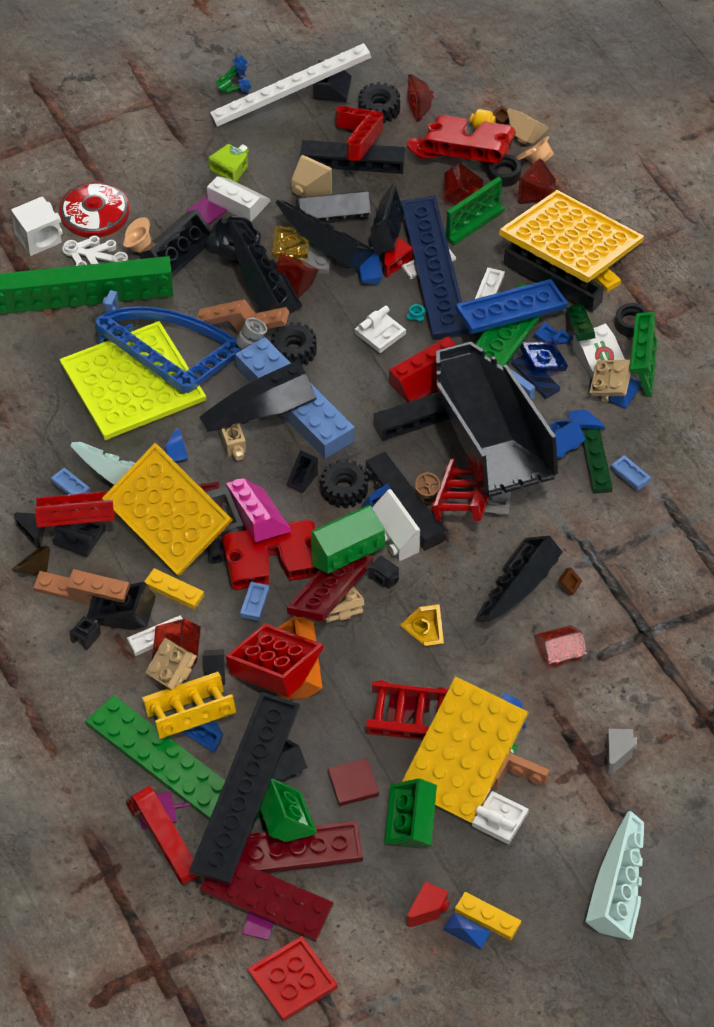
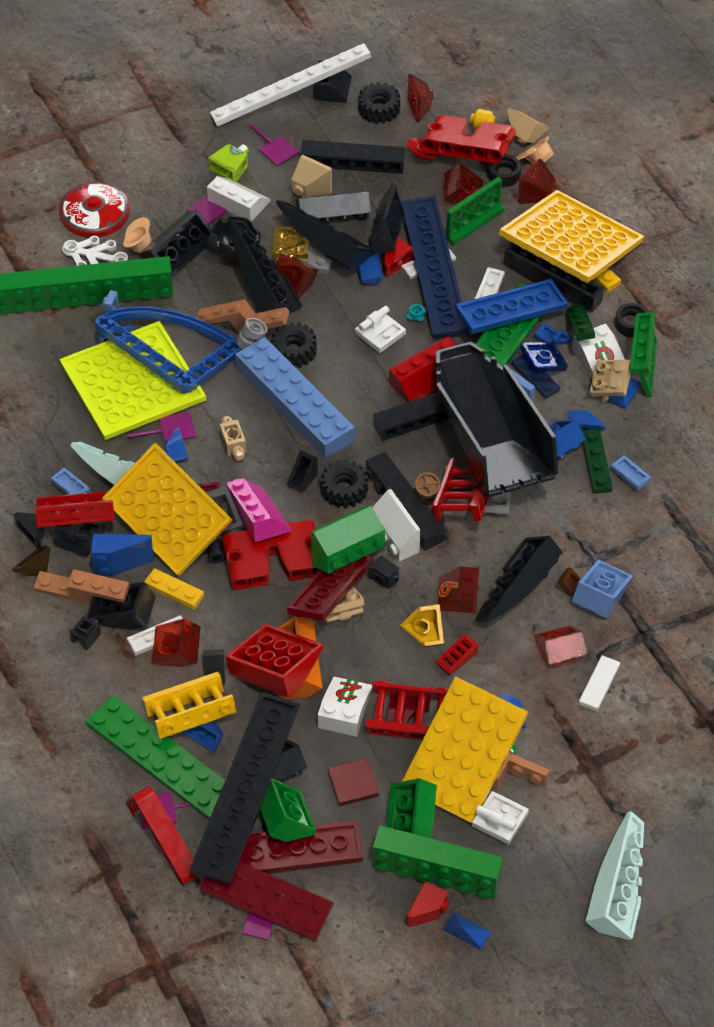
(37, 225): white brick -> none
(120, 552): none -> blue slope
(170, 424): none -> magenta piece
(171, 664): tan plate -> none
(238, 69): plant -> none
(254, 601): medium blue plate -> none
(266, 396): black wedge -> none
(277, 150): none -> magenta piece
(292, 978): red plate -> none
(344, 706): none -> white slope
(367, 128): red beam -> none
(371, 500): blue slope -> none
(437, 862): none -> green brick
(459, 590): none -> clear red slope
(464, 644): none -> red slope
(487, 916): yellow plate -> none
(501, 115): reddish brown plate -> none
(599, 683): none -> white tile
(601, 588): none -> medium blue slope
(619, 748): light grey slope -> none

